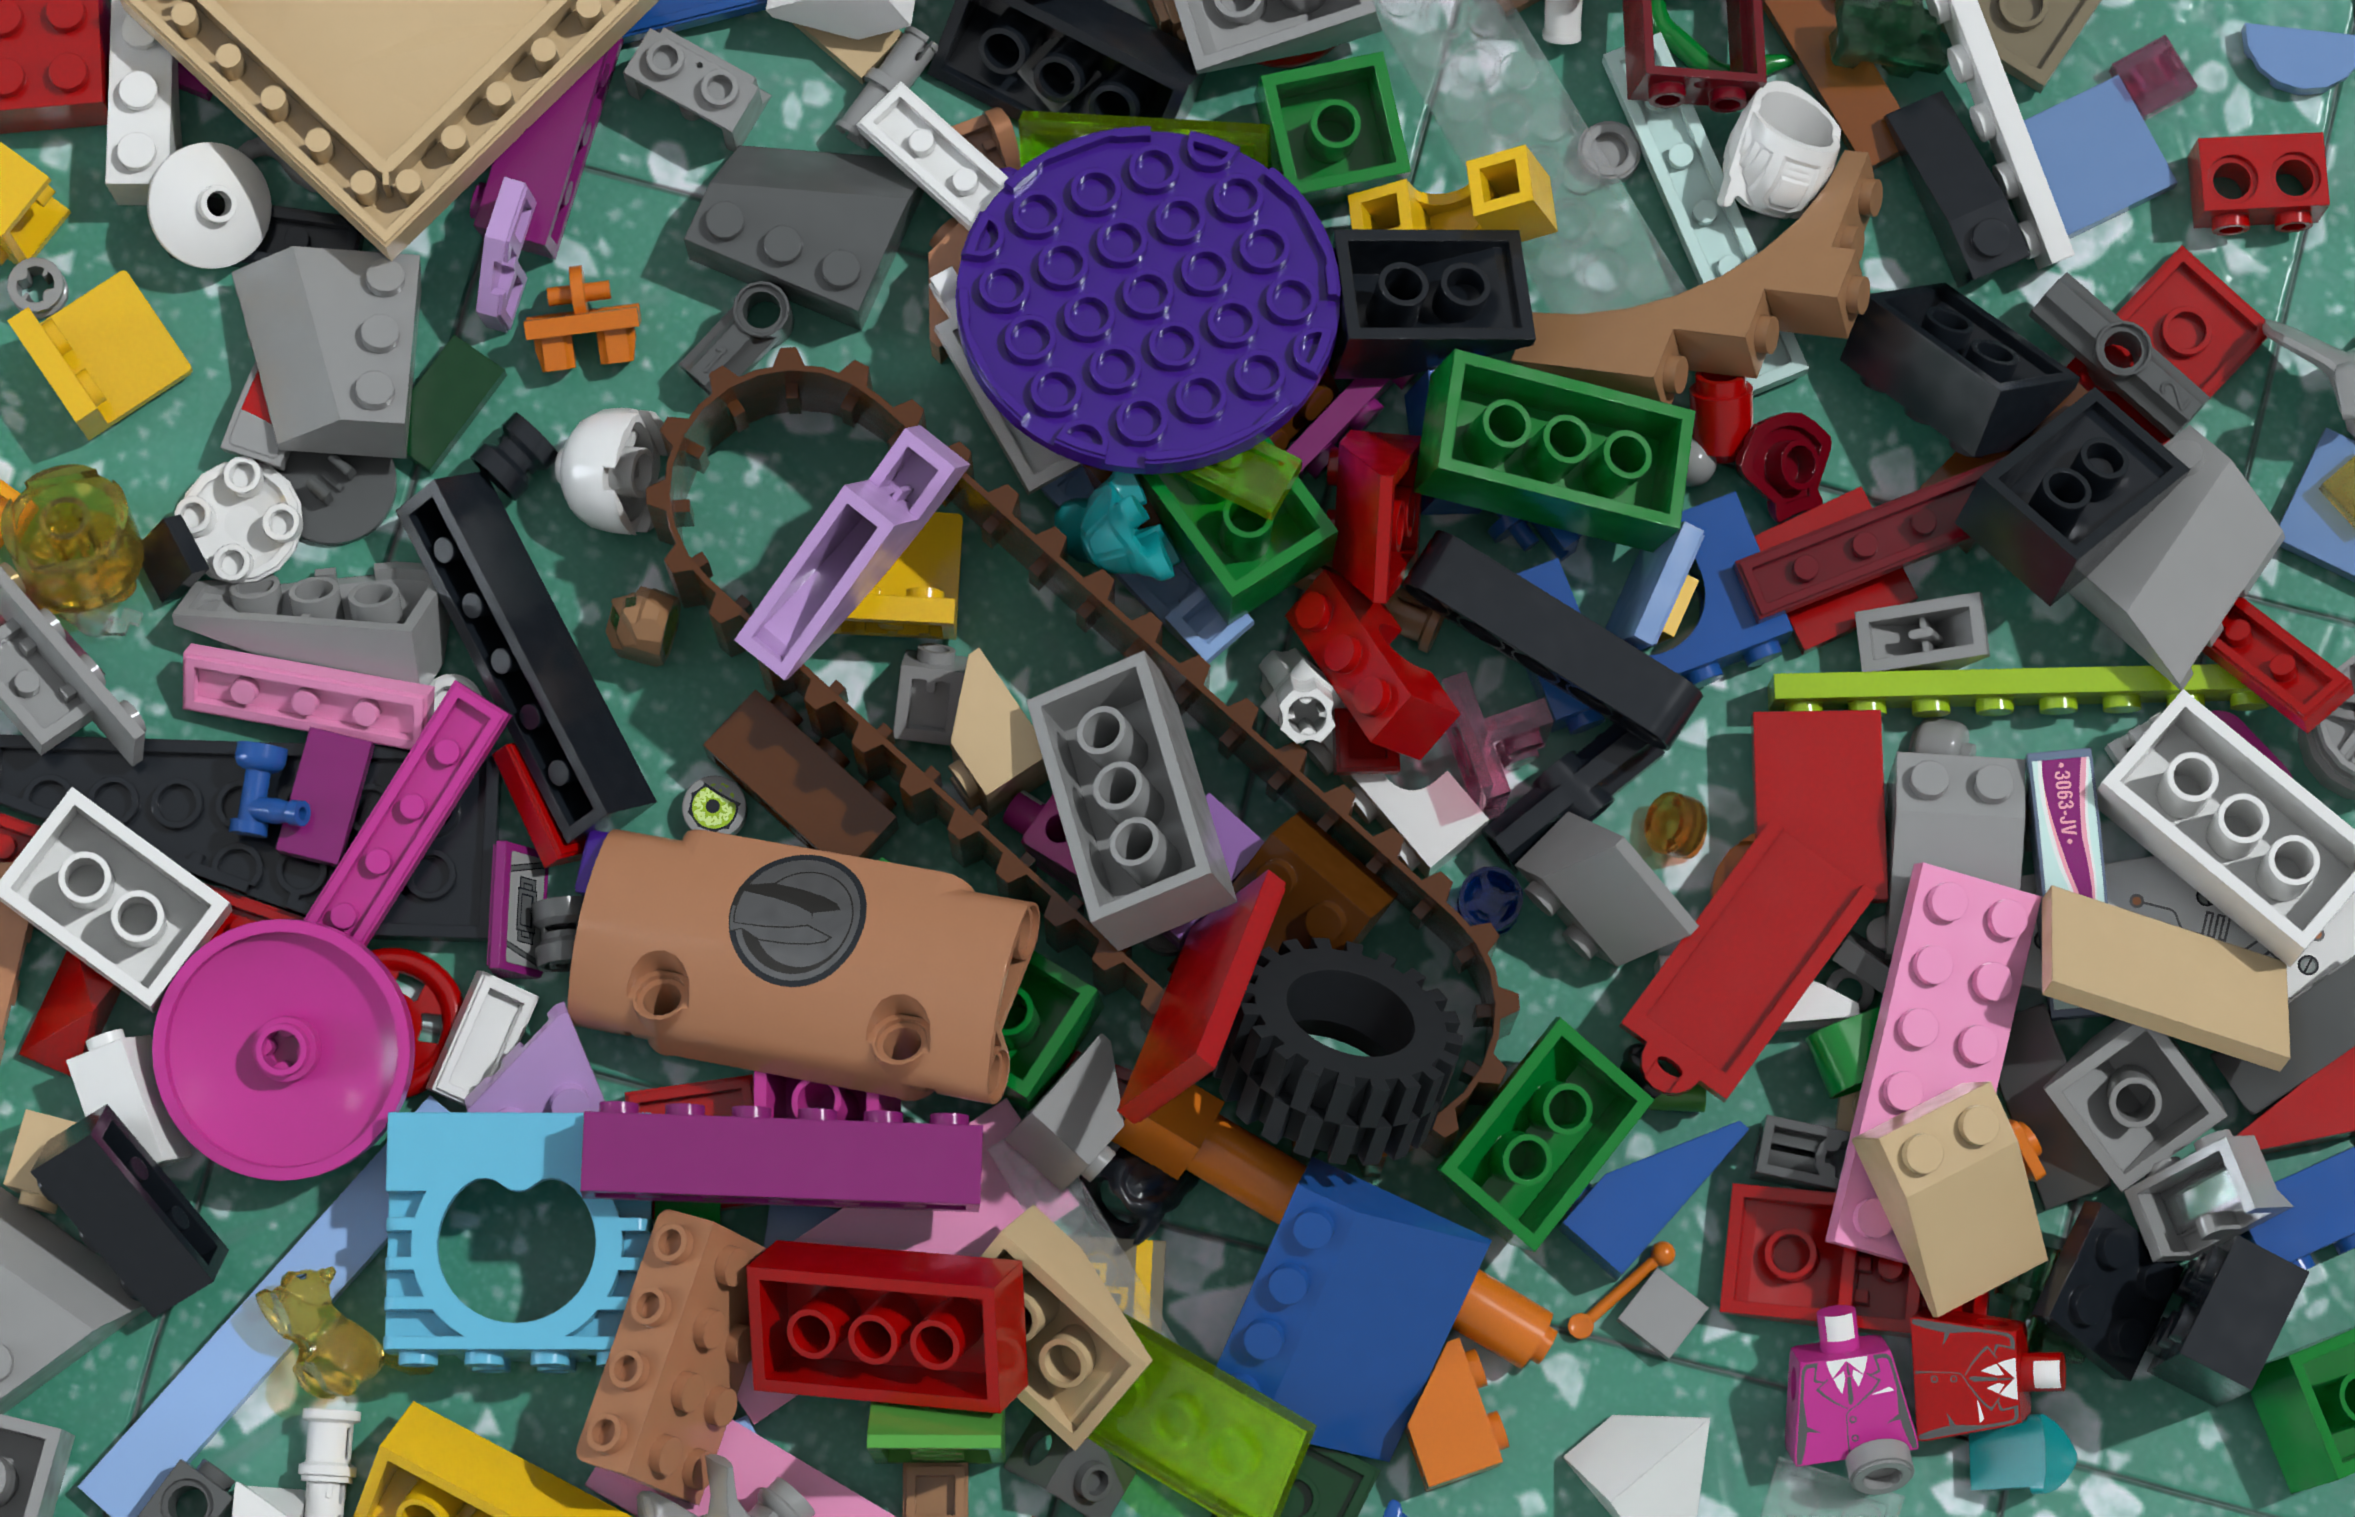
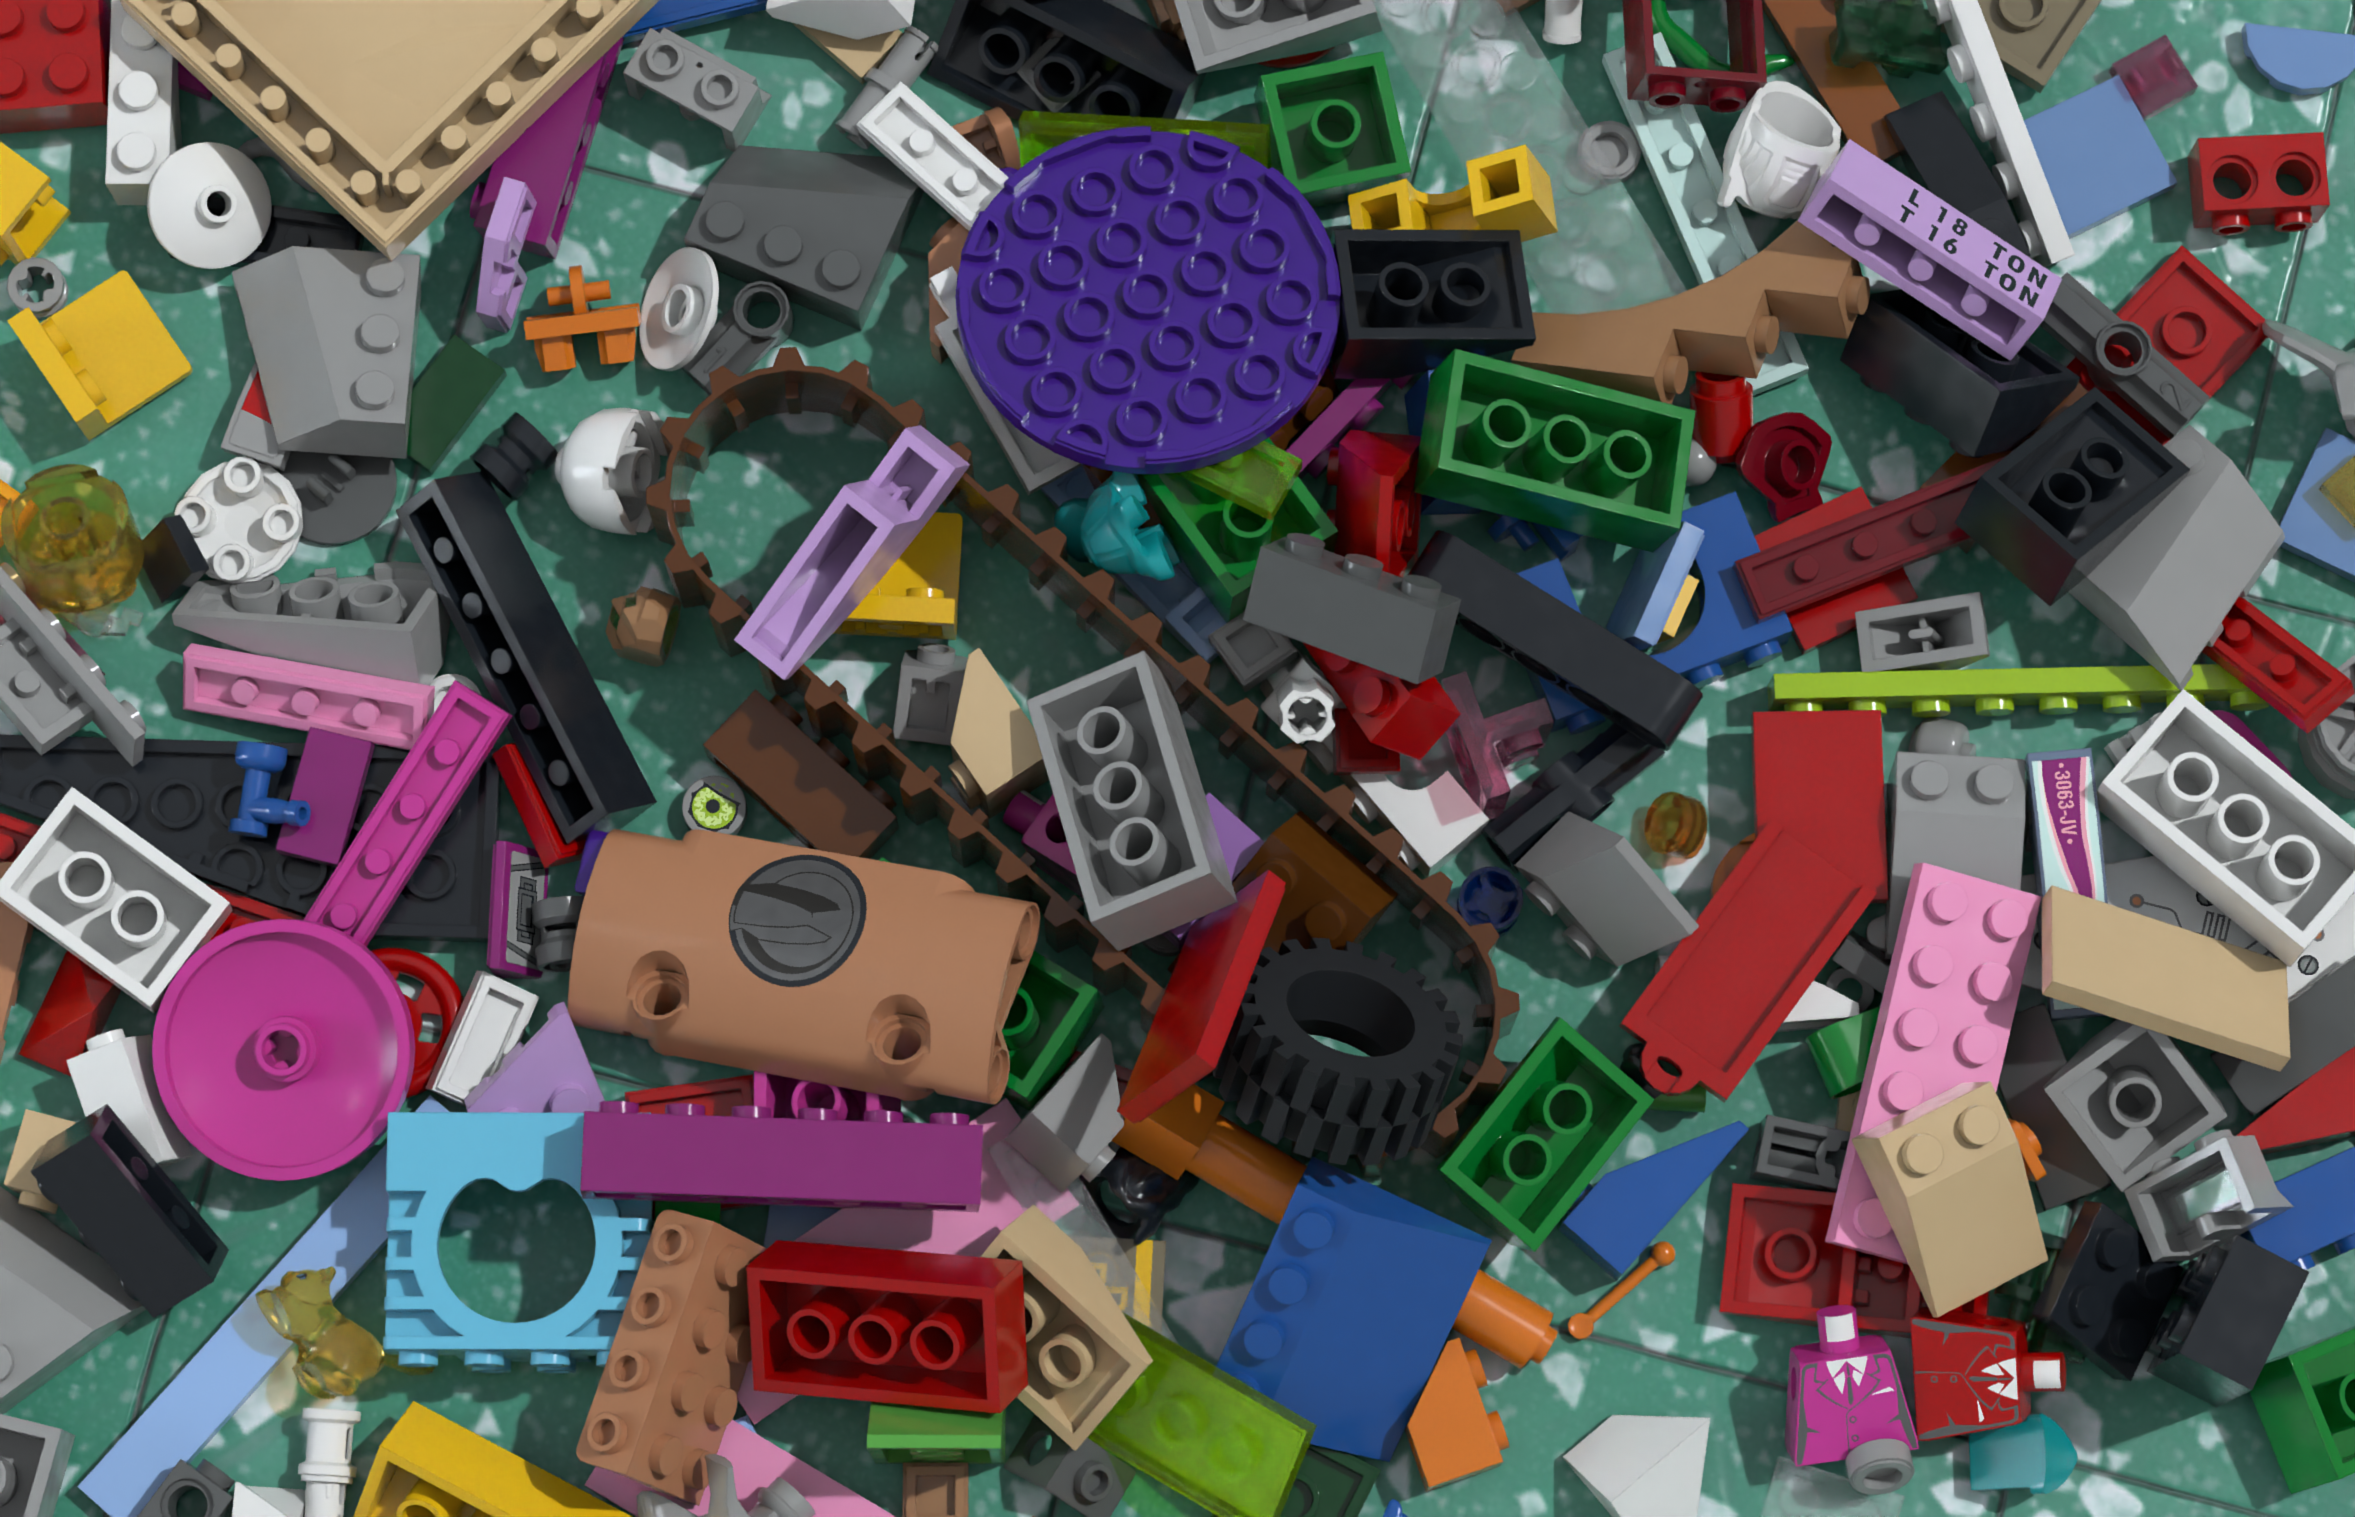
(679, 309): none -> white dish
(1251, 651): none -> light grey tile
(1352, 607): none -> dark grey brick
(1662, 1314): light grey tile -> none
(1930, 250): none -> lavender brick

